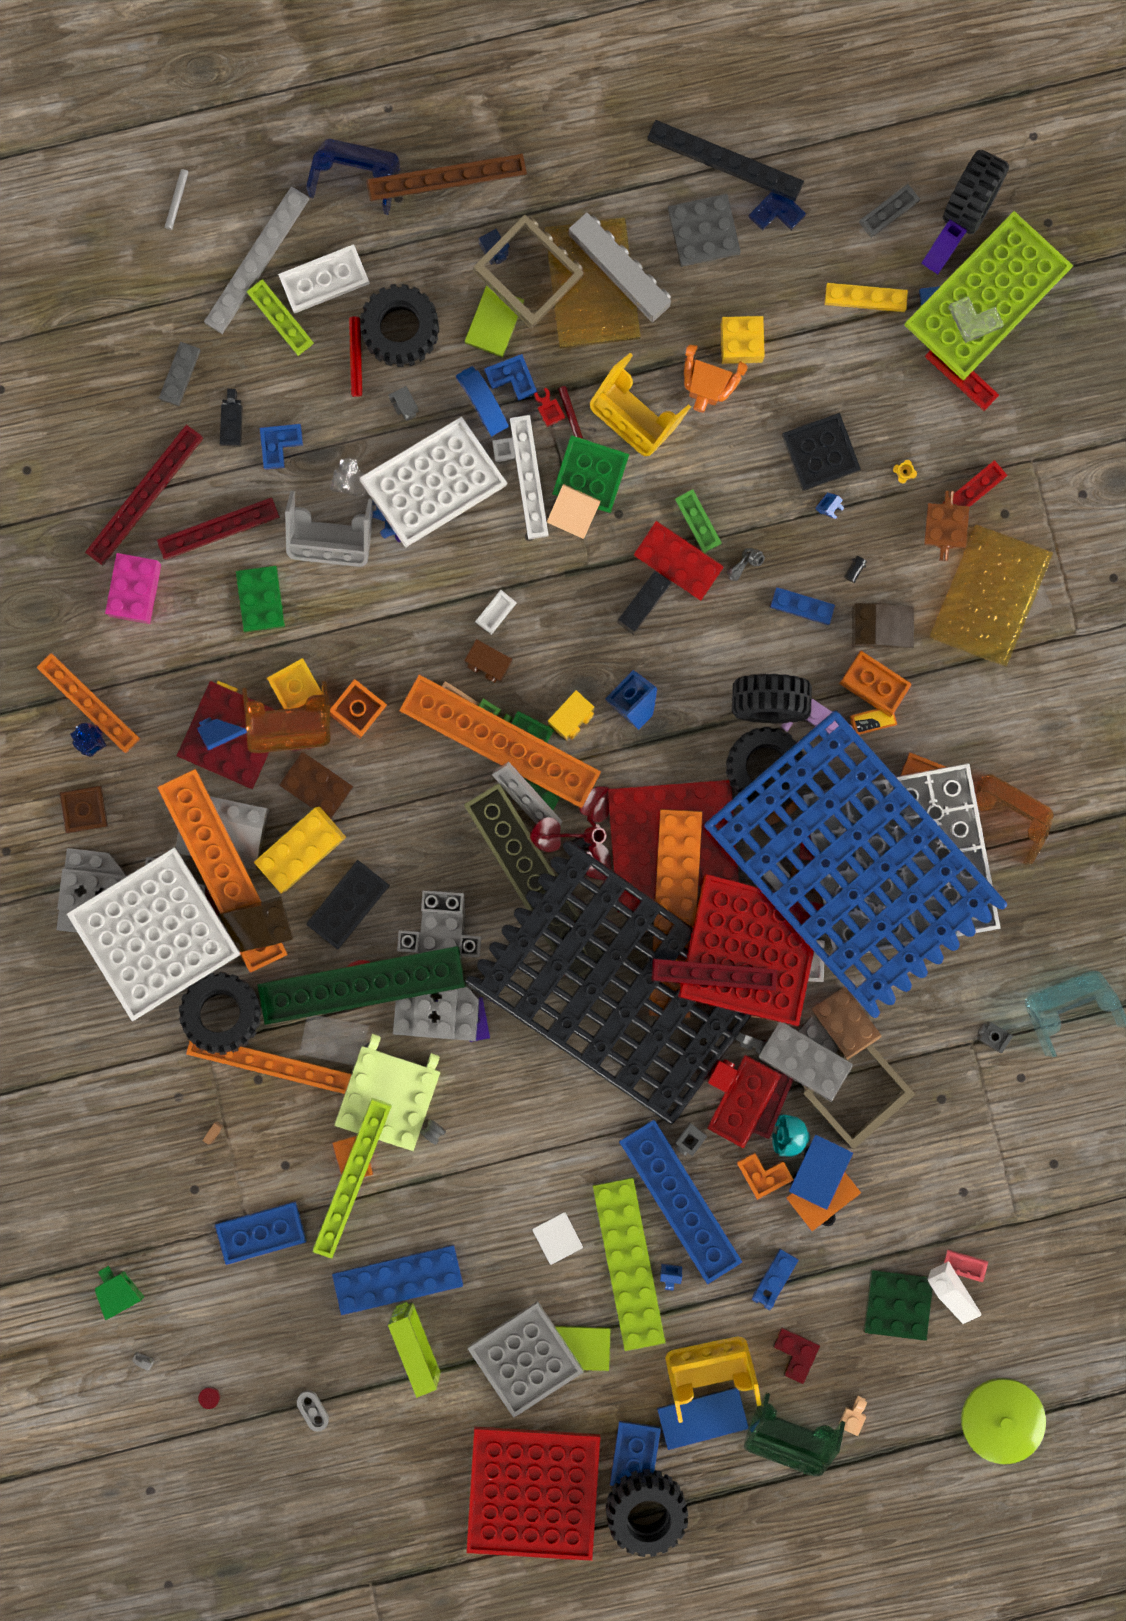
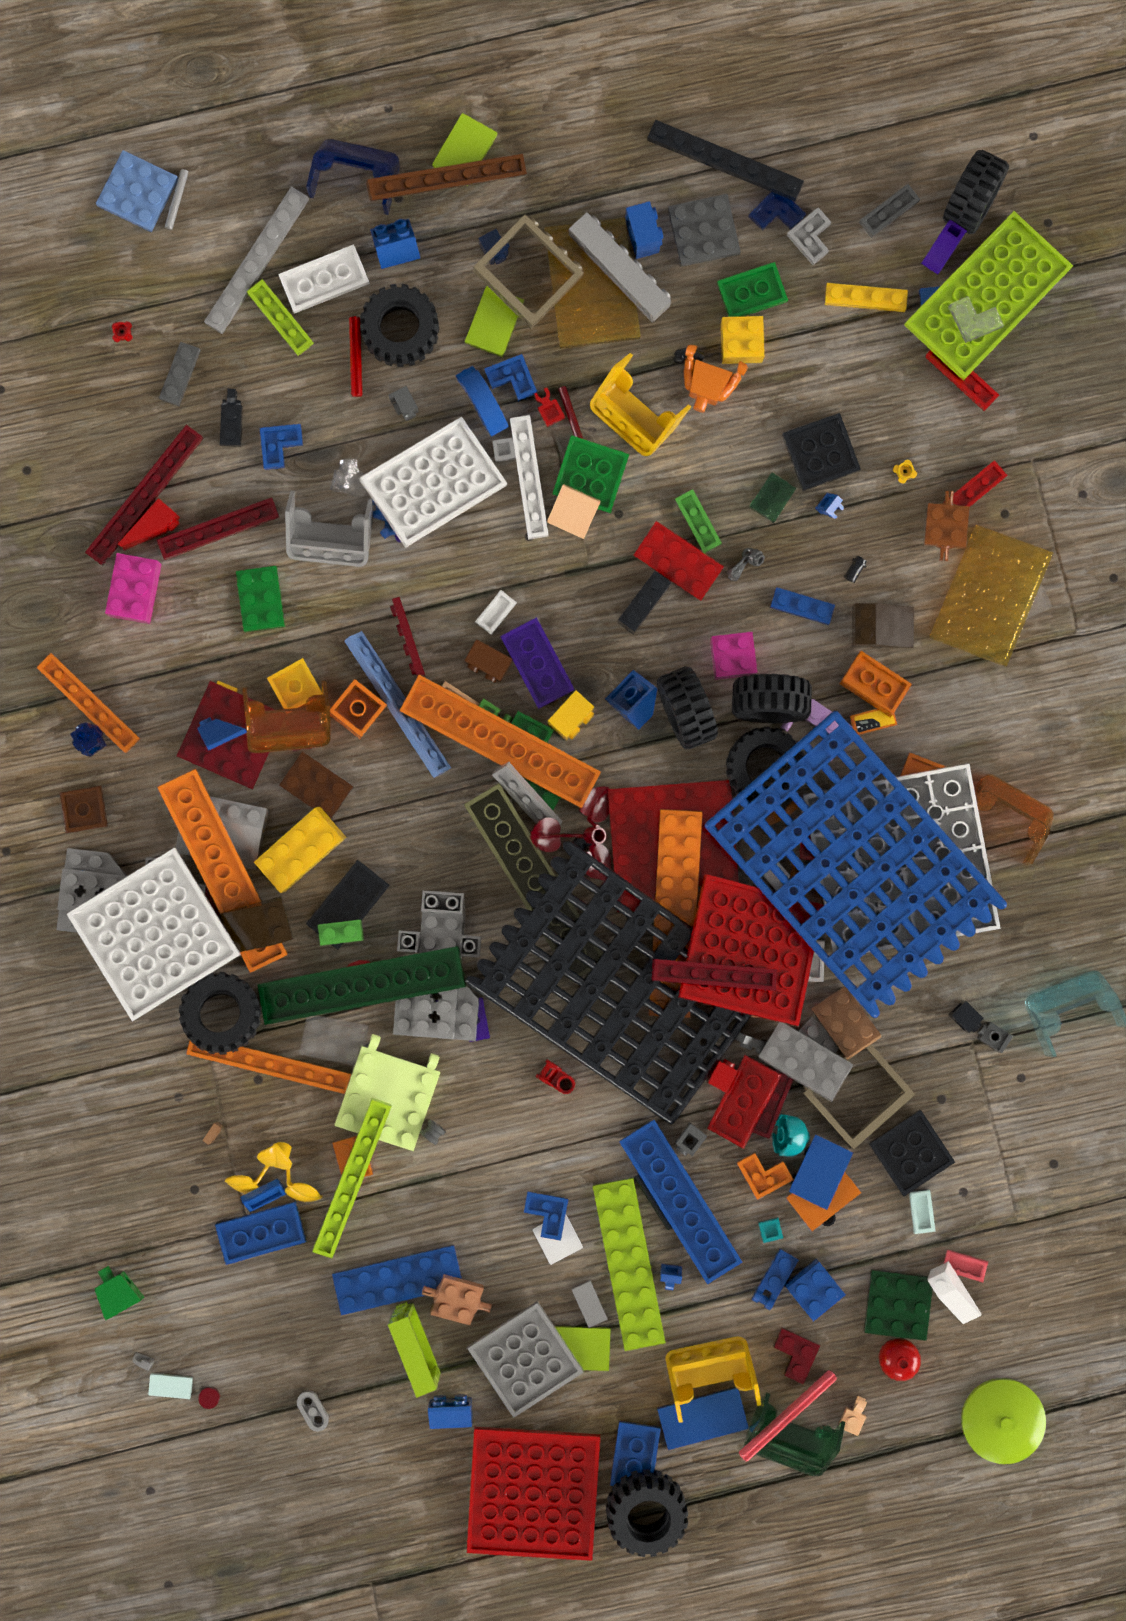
(117, 327): none -> red plate
(137, 191): none -> medium blue plate
(152, 524): none -> red slope
(170, 1385): none -> light aqua tile
(263, 1195): none -> blue tile
(275, 1156): none -> yellow plant
(340, 932): none -> bright green brick
(394, 699): none -> medium blue plate
(395, 243): none -> blue slope
(404, 630): none -> dark red plate
(450, 1412): none -> blue slope
(456, 1299): none -> nougat plate
(466, 143): none -> lime tile
(537, 663): none -> dark purple plate
(553, 1210): none -> blue plate
(555, 1077): none -> red piece
(589, 1303): none -> light grey tile
(643, 229): none -> blue brick
(650, 1198): none -> black bar
(680, 356): none -> black arm
(687, 707): none -> black tyre
(733, 655): none -> dark pink brick
(752, 291): none -> green plate
(770, 1230): none -> teal tile
(772, 497): none -> clear green plate
(787, 1415): none -> coral axle
(805, 236): none -> light grey plate
(815, 1289): none -> blue brick
(899, 1359): none -> red cylinder
(911, 1152): none -> black plate
(922, 1211): none -> light aqua tile
(966, 1017): none -> black brick

